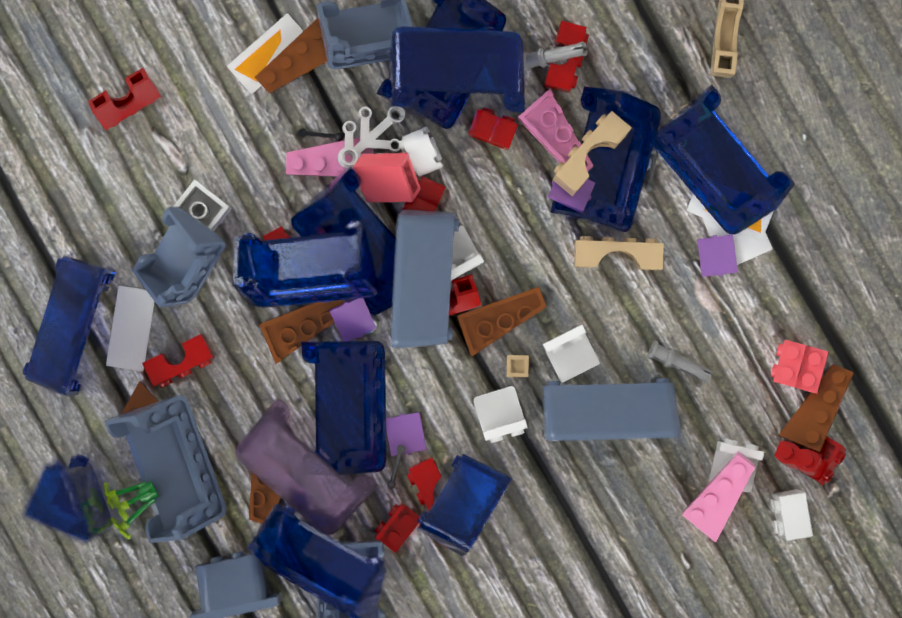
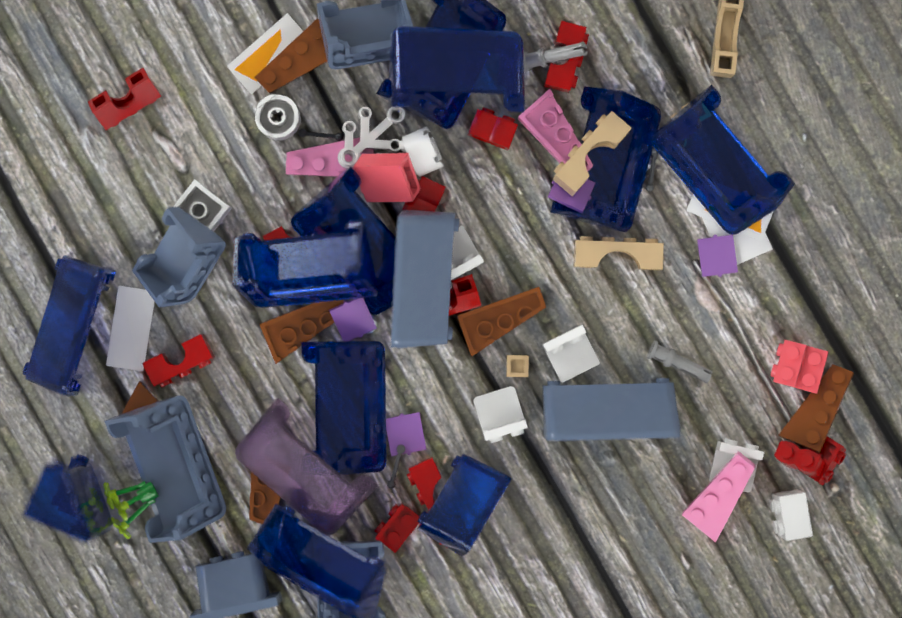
(265, 115): none -> white brick

